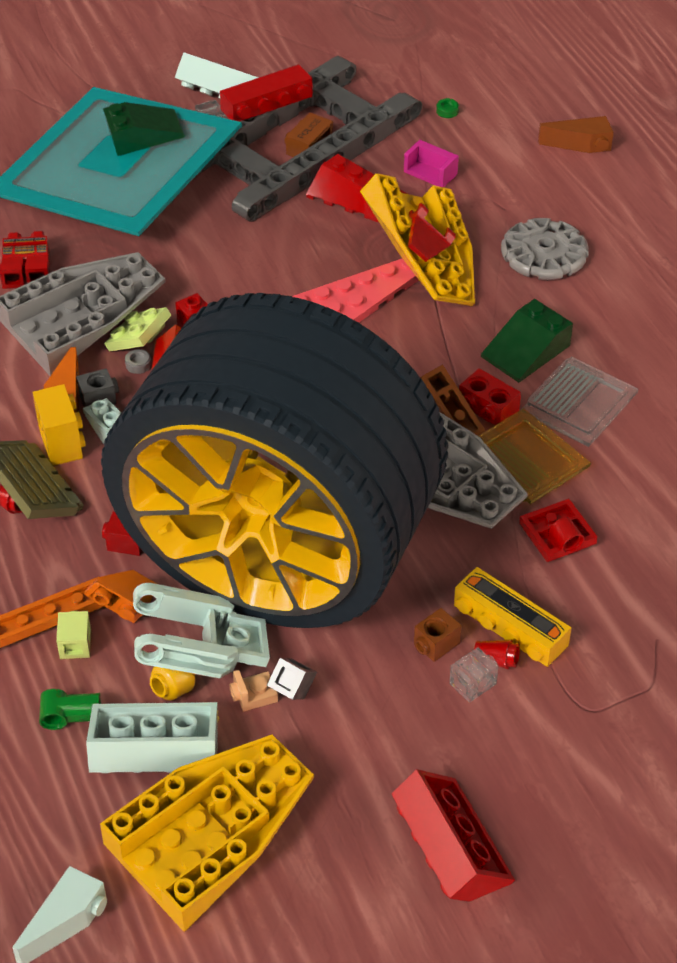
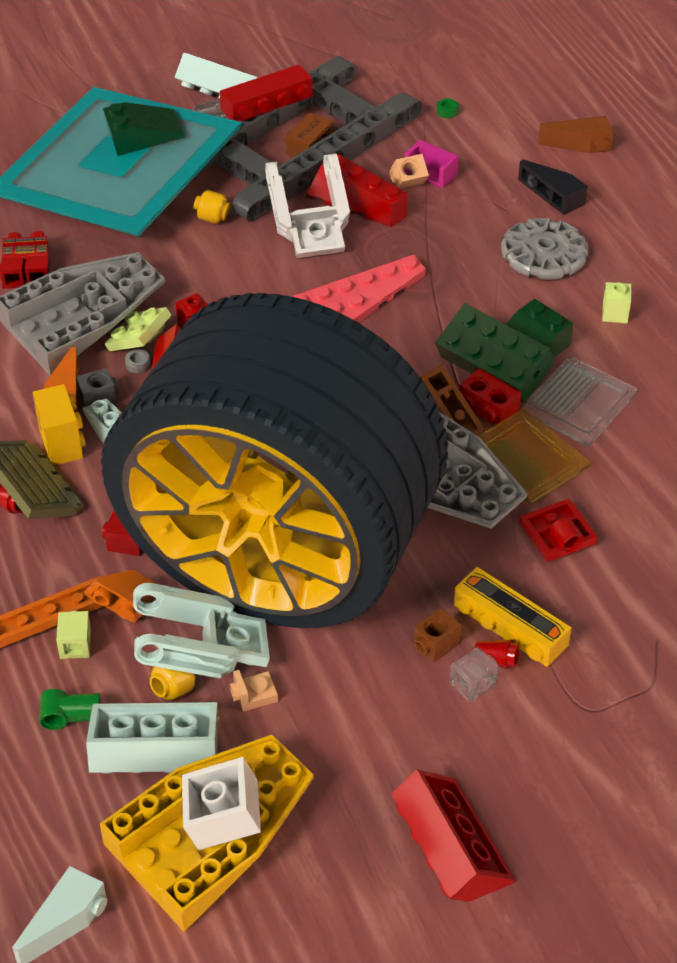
(212, 207): none -> yellow head
(220, 803): none -> white brick
(291, 678): brick -> none
(312, 229): none -> white plate
(417, 167): none -> light nougat brick
(424, 238): red flag -> none
(446, 275): yellow wedge -> none
(485, 343): none -> dark green brick
(554, 186): none -> black slope
(616, 302): none -> yellowish green brick

